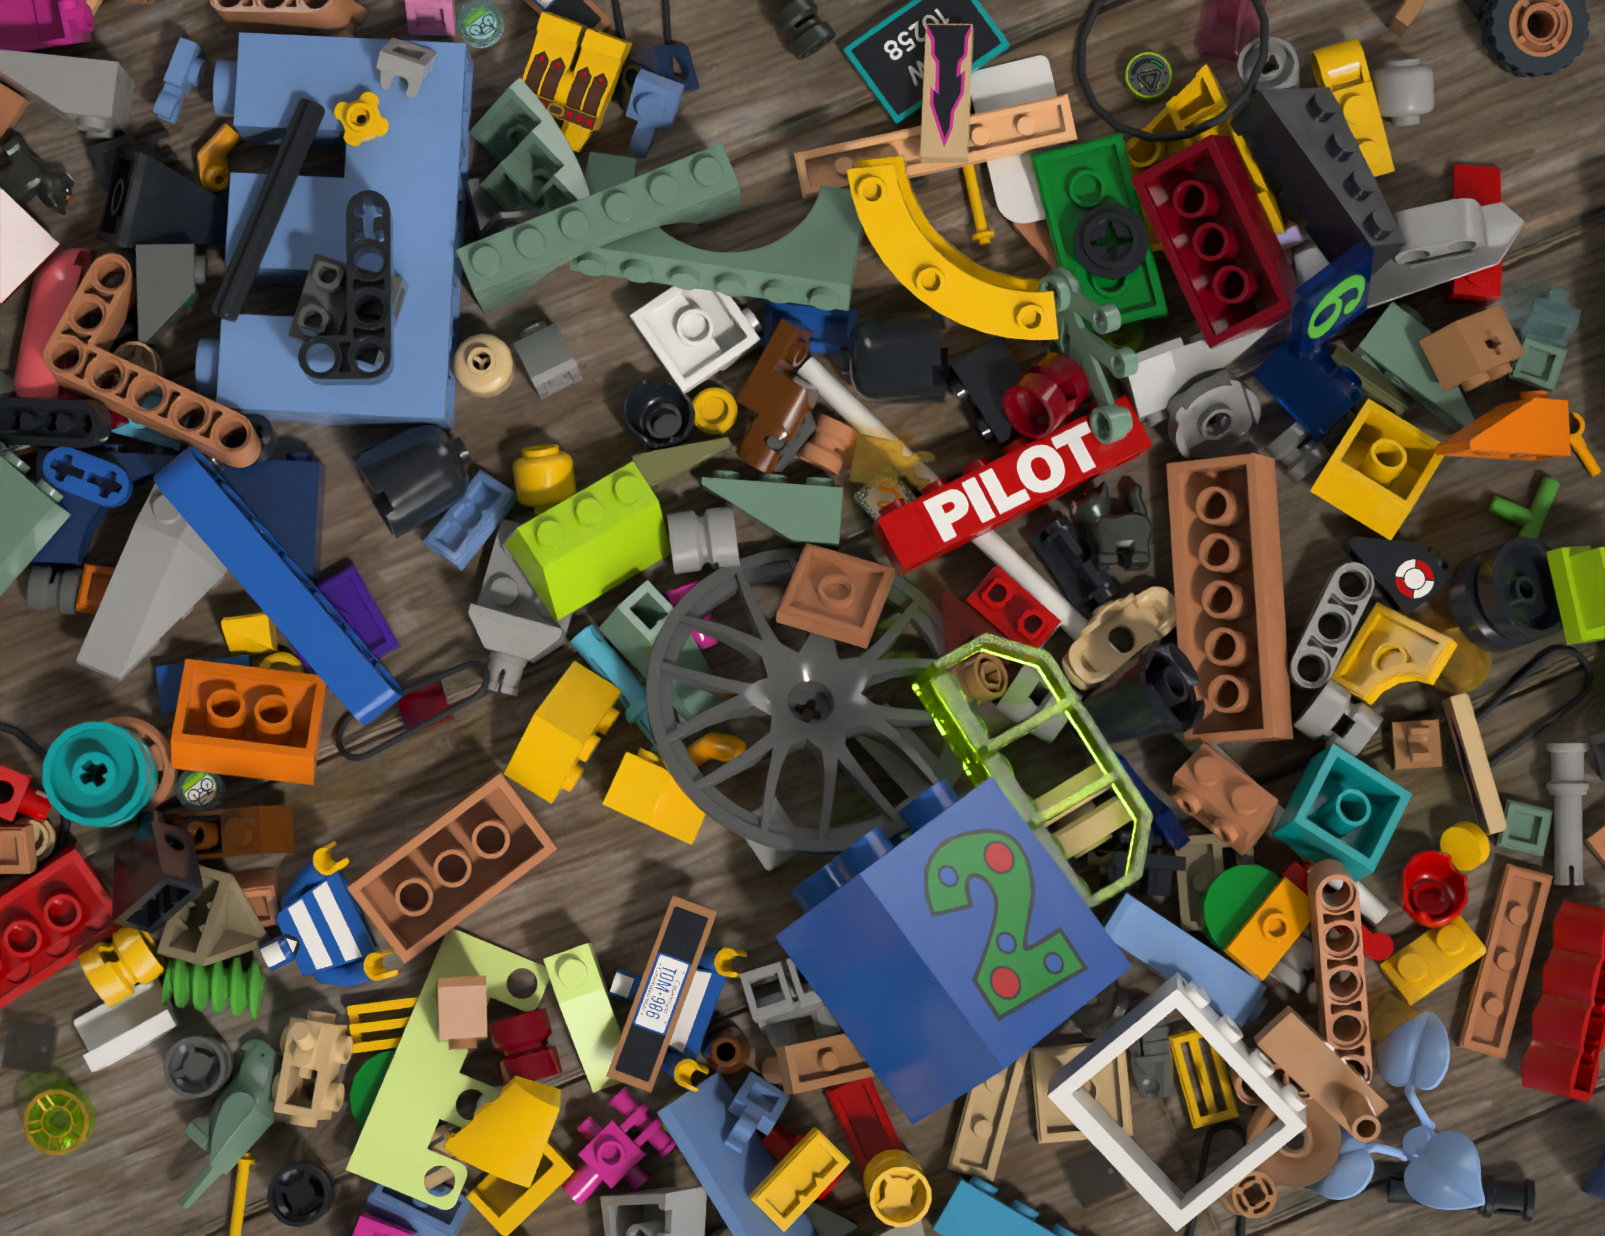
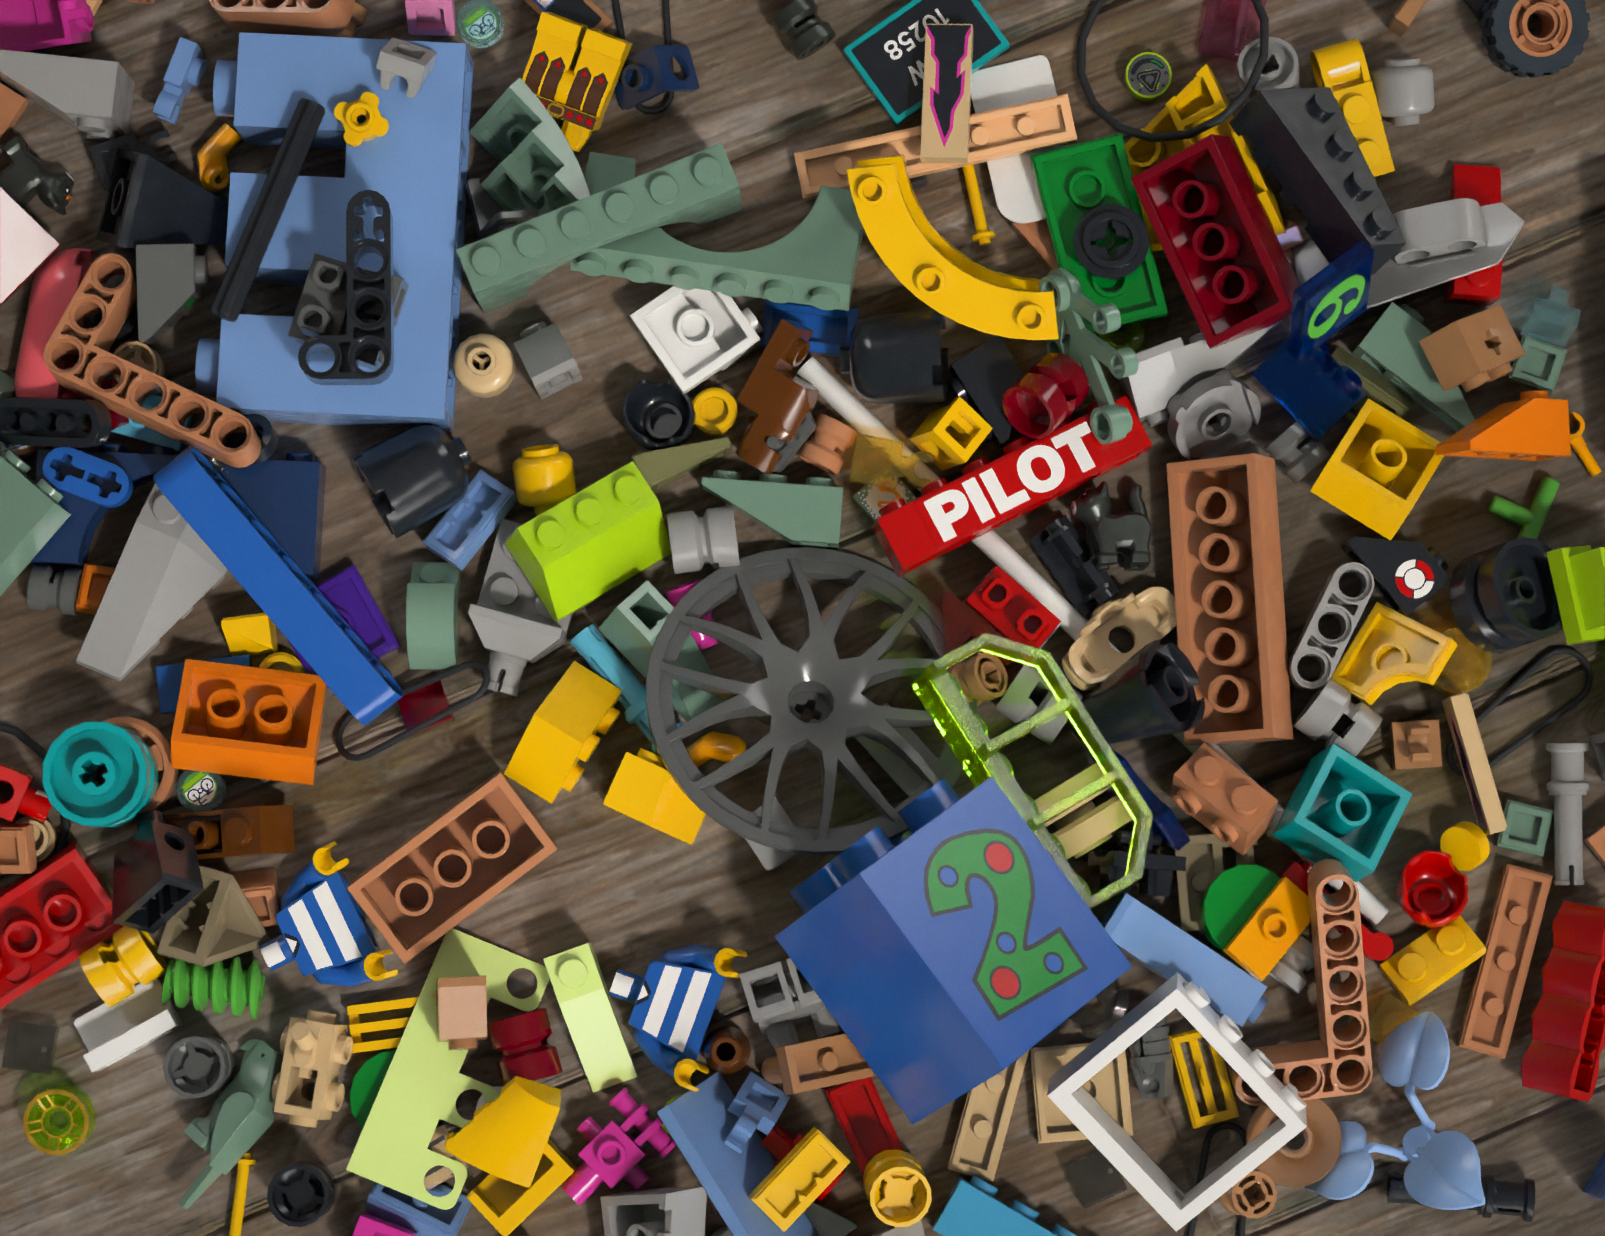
(432, 615): none -> sand green brick
(654, 106): medium blue plate -> none
(661, 994): tile -> none
(835, 595): nougat plate -> none
(951, 434): none -> yellow brick
(1323, 1074): medium nougat piece -> none

